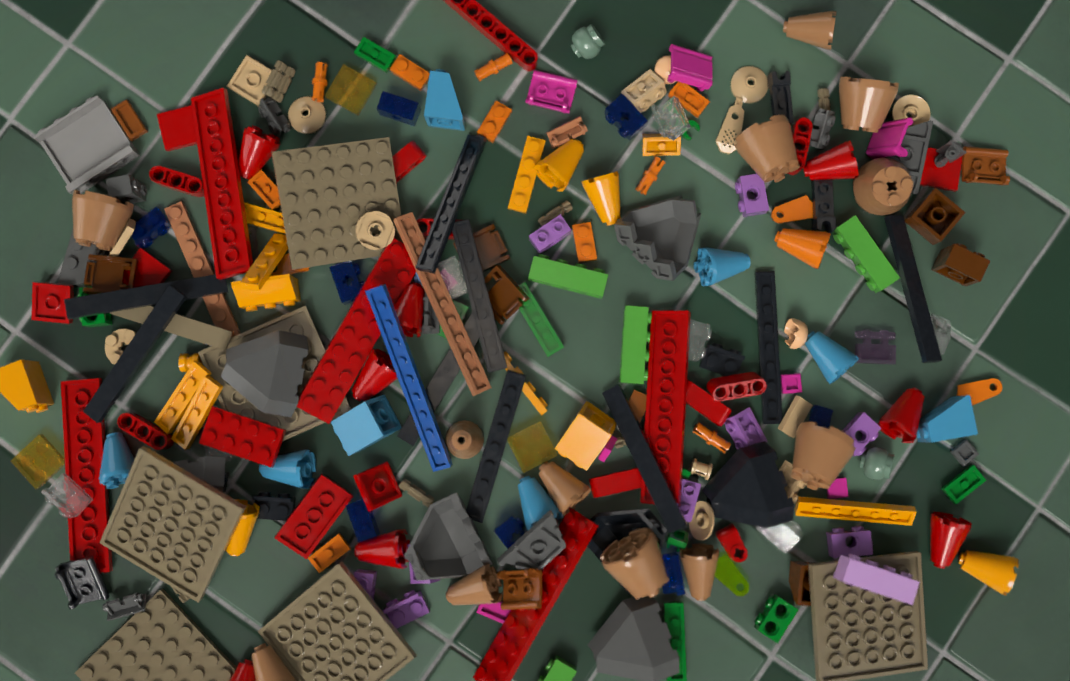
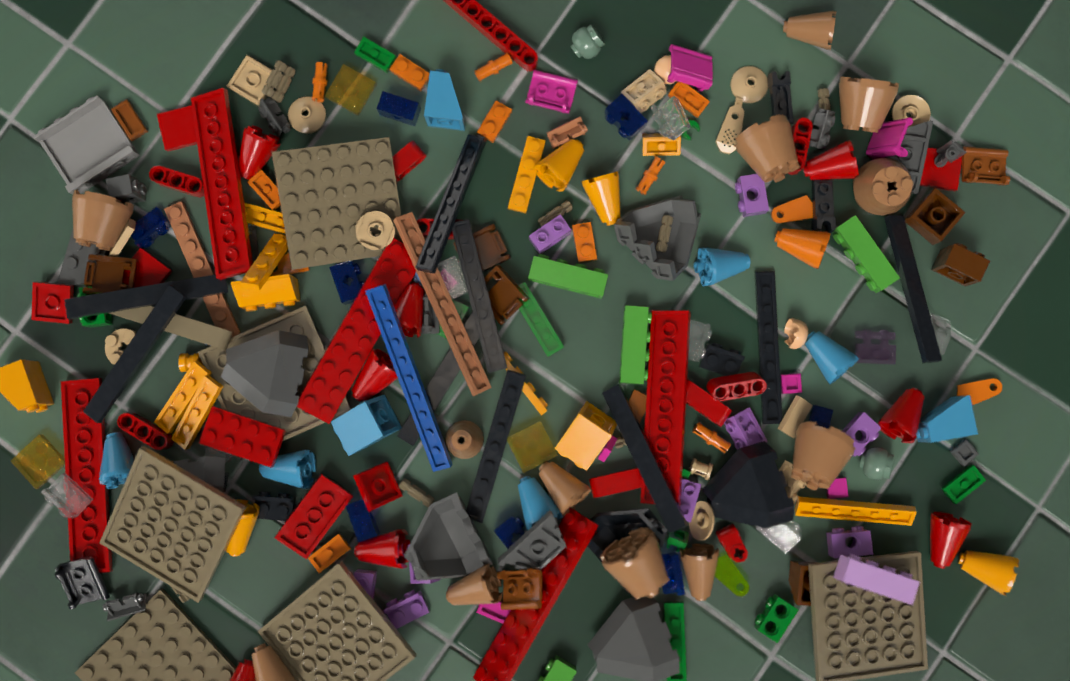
(664, 233): none -> dark tan axle

